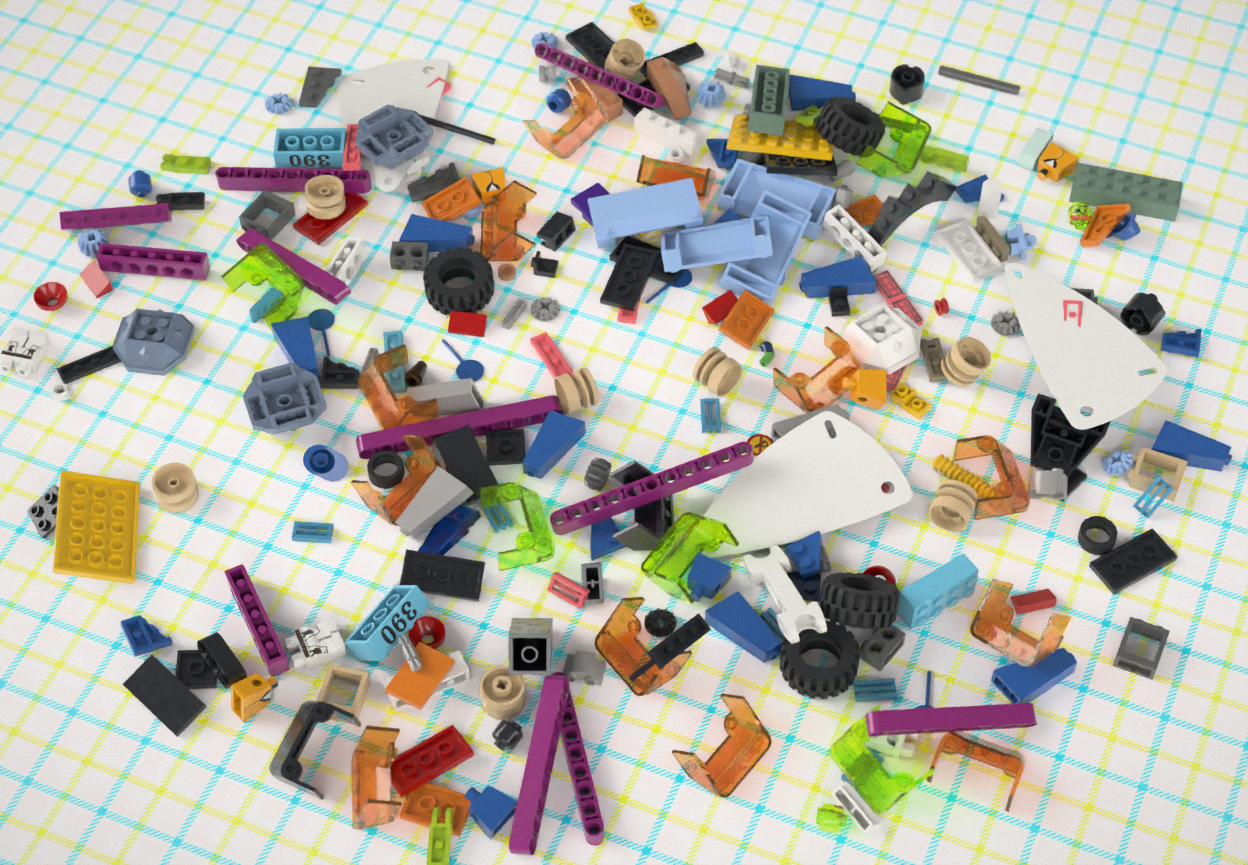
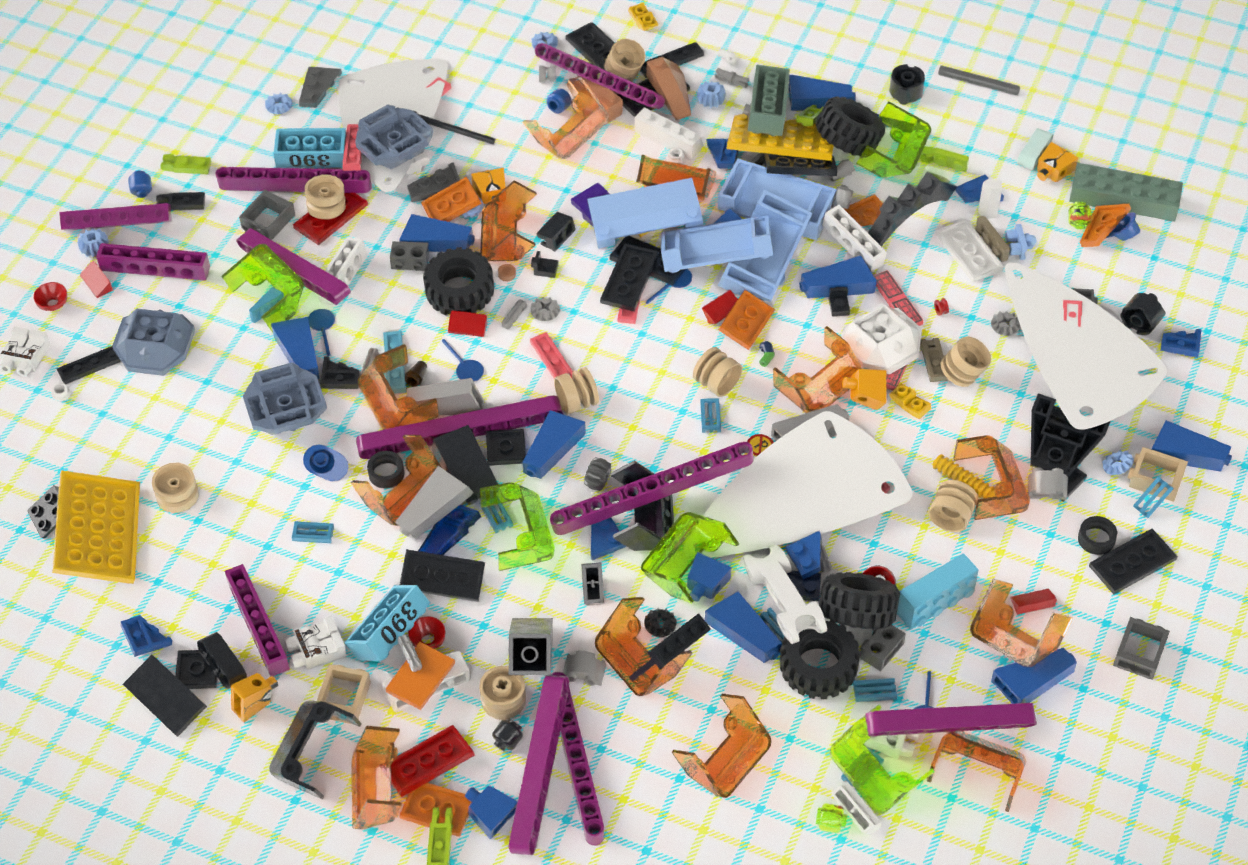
(582, 597): coral tile -> none

